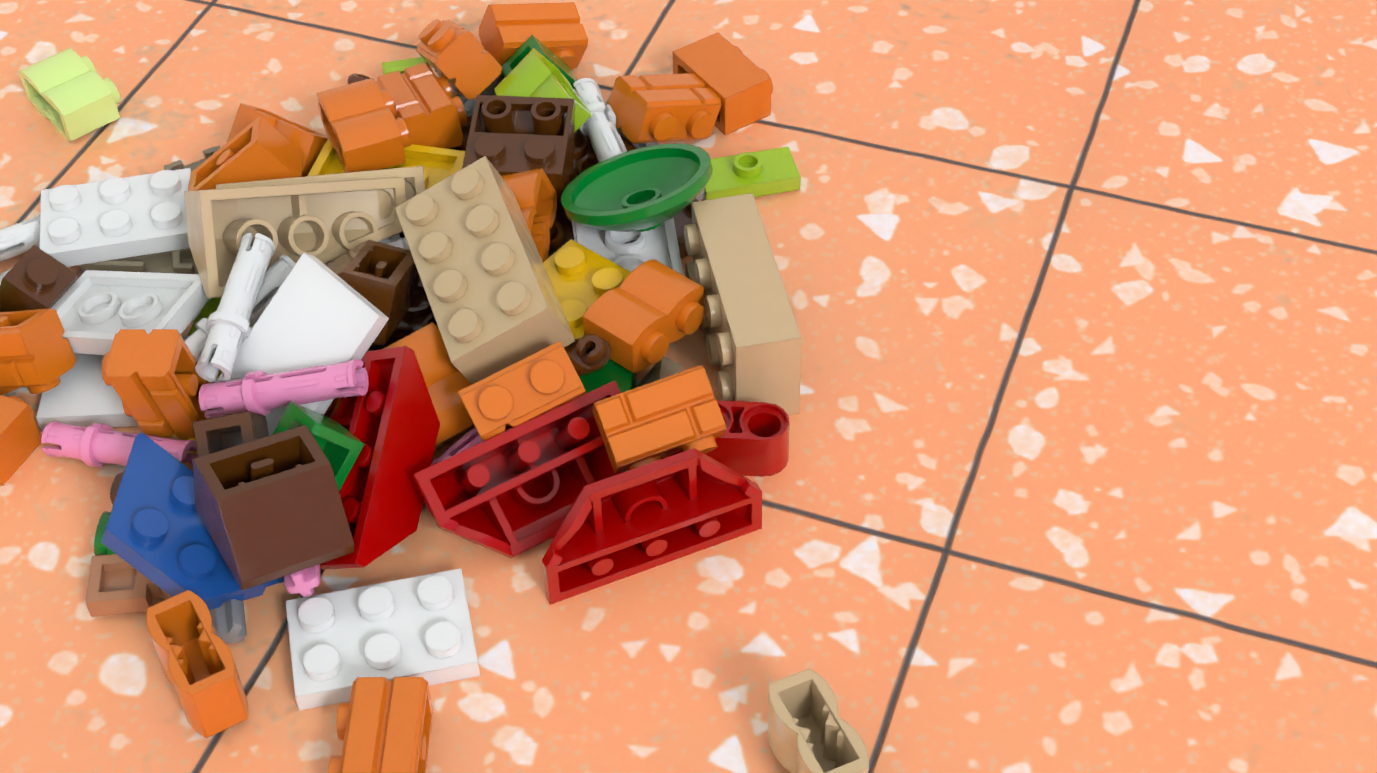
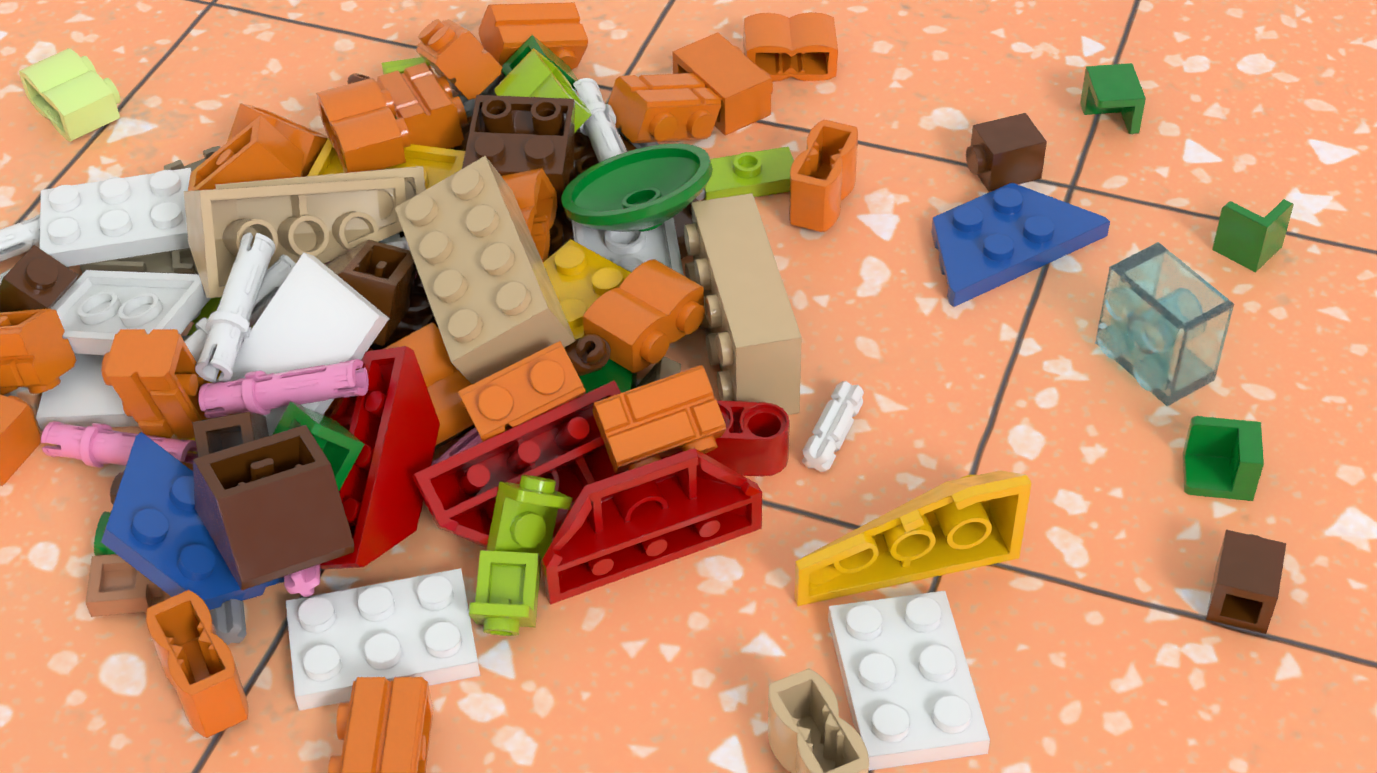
(506, 592): none -> lime bracket
(526, 515): none -> lime bracket
(792, 46): none -> orange brick
(823, 175): none -> orange brick
(833, 426): none -> white axle
(907, 680): none -> white plate
(935, 534): none -> yellow wedge
(1006, 151): none -> reddish brown brick
(1008, 237): none -> blue wing
(1114, 90): none -> green panel
(1163, 323): none -> clear light blue brick
(1223, 458): none -> green panel
(1246, 581): none -> reddish brown brick
(1250, 237): none -> green panel

